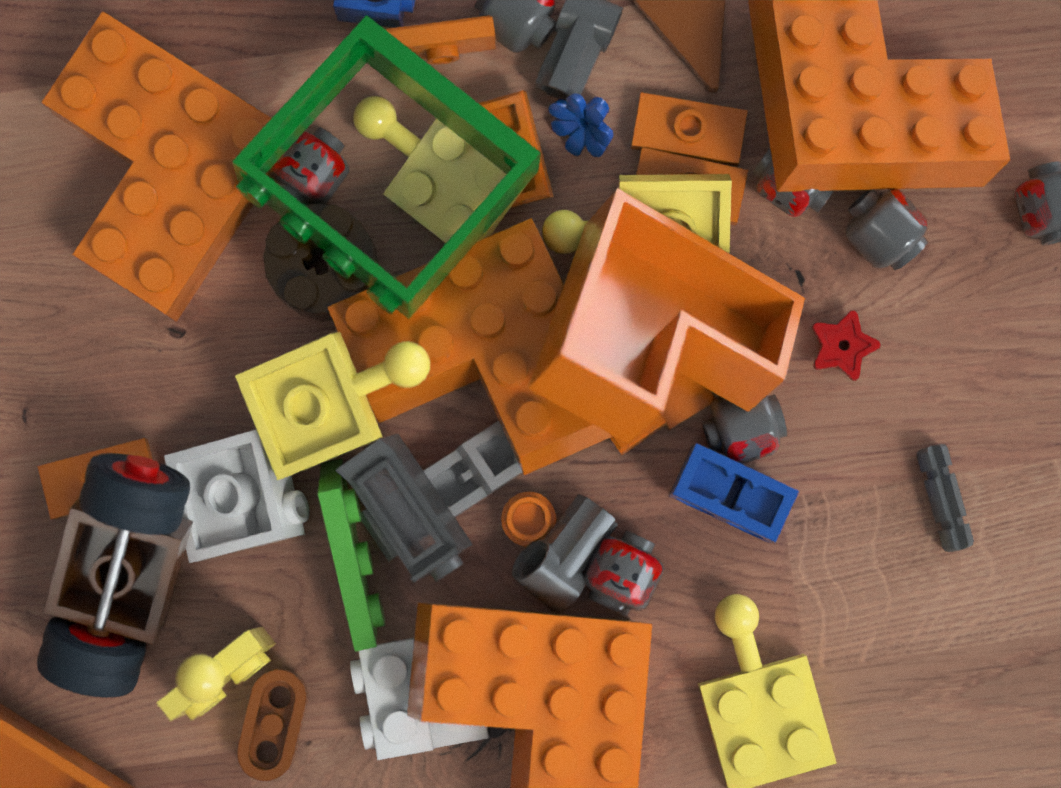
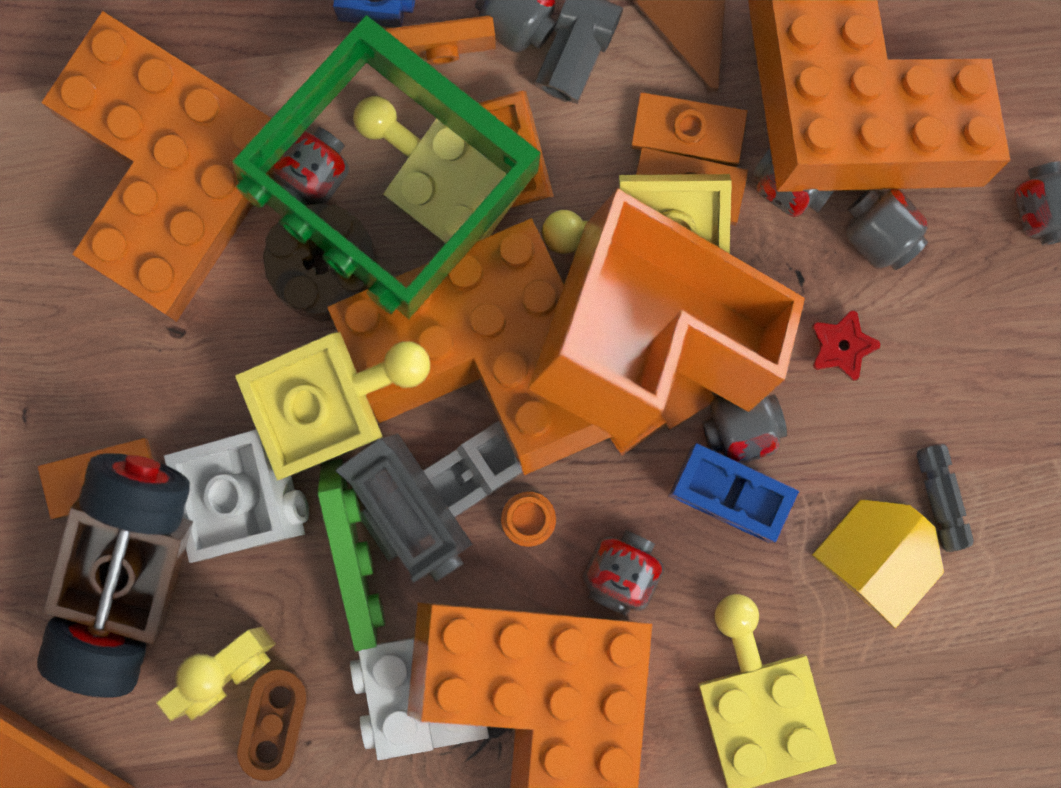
(555, 565): dark grey piece -> none
(582, 124): blue plant -> none
(884, 556): none -> yellow slope

